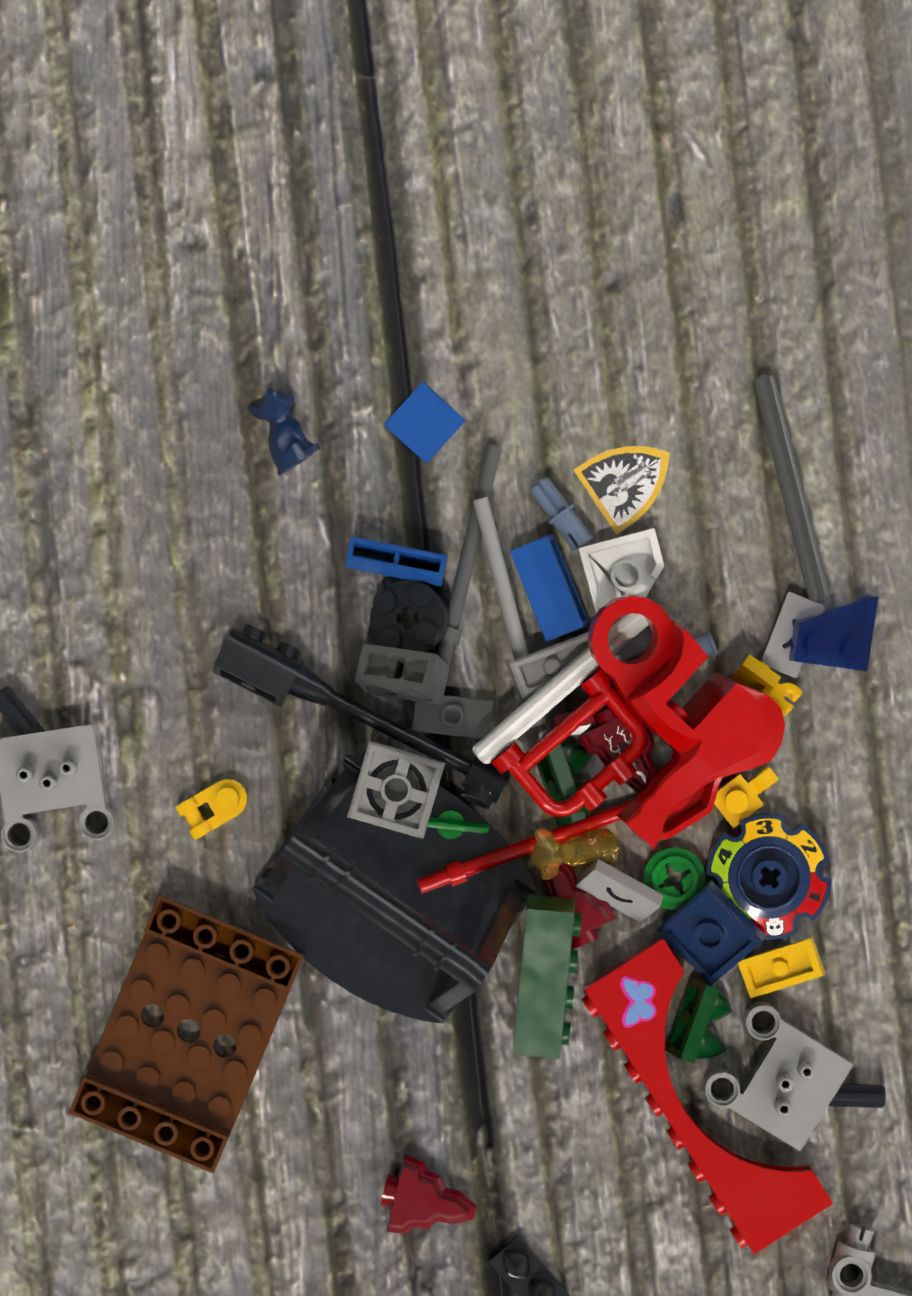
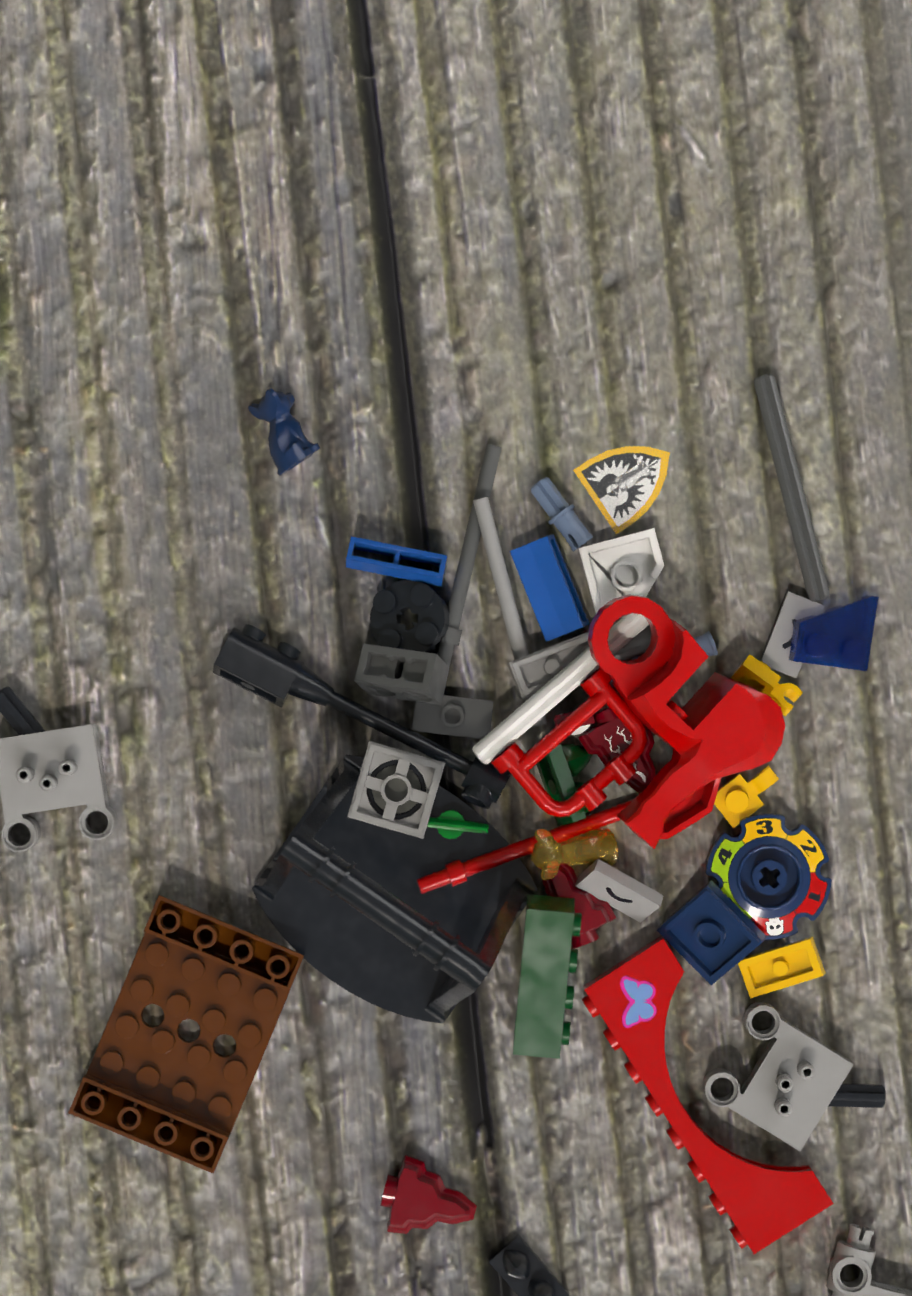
(225, 799): yellow plate -> none
(424, 422): blue sticker -> none
(679, 860): green gear -> none
(689, 1035): dark green tile -> none

